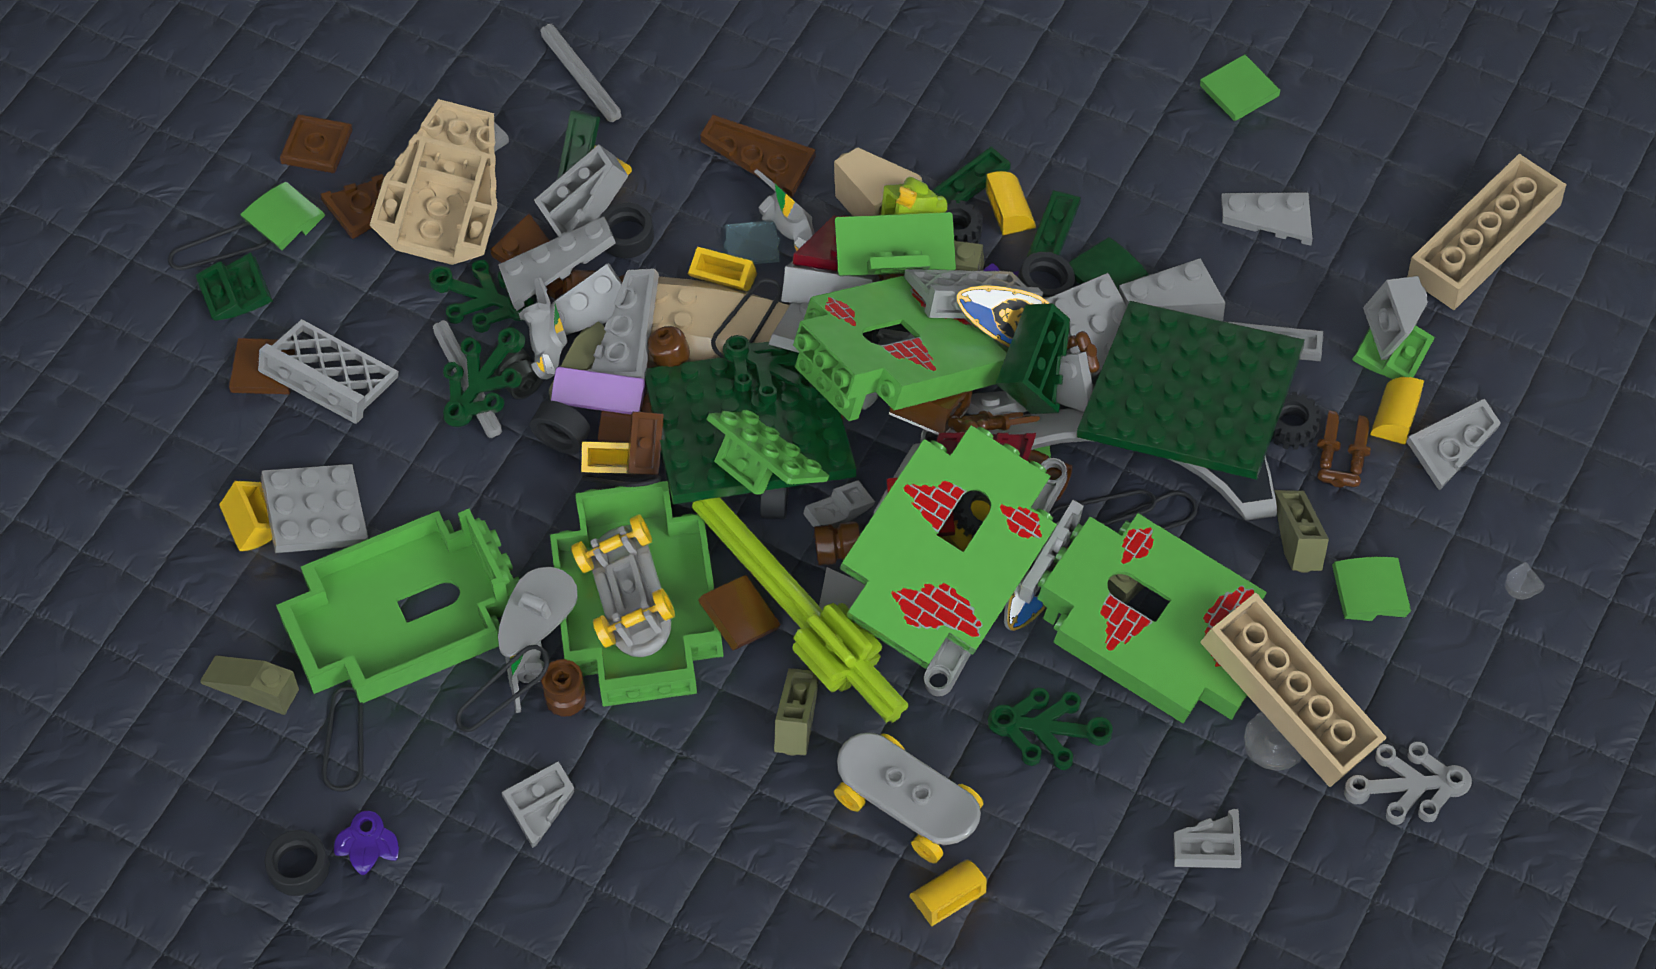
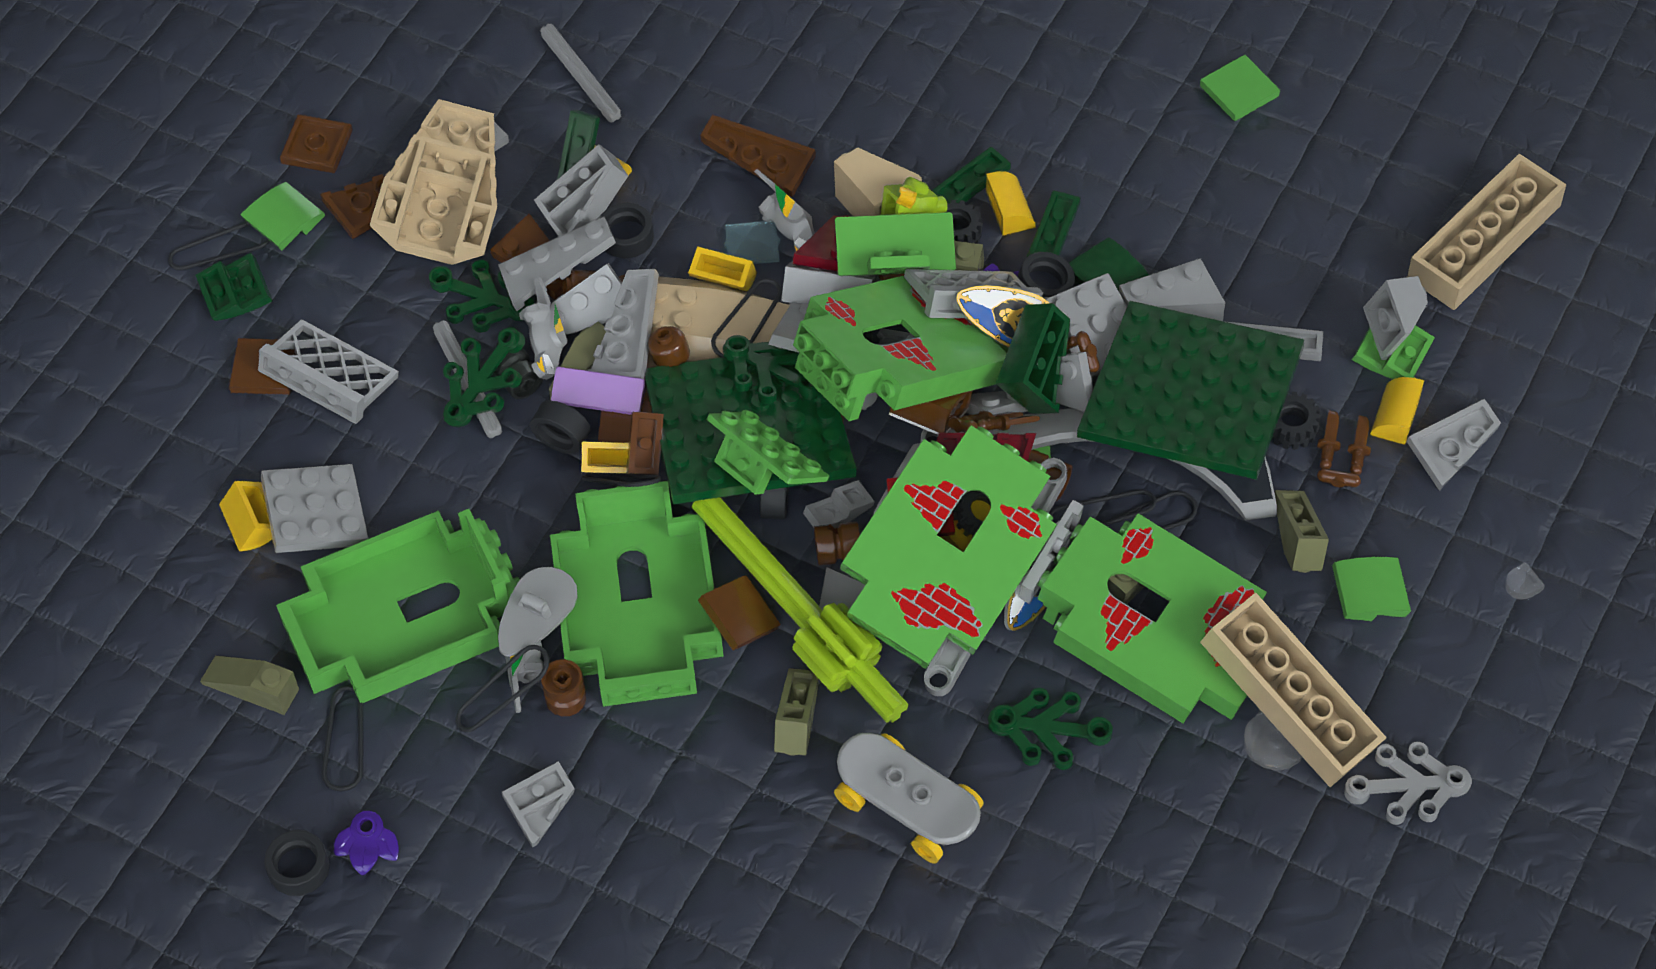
(629, 589): light grey piece -> none
(950, 891): yellow brick -> none
(1209, 843): light grey wing -> none
(1274, 212): light grey wing -> none

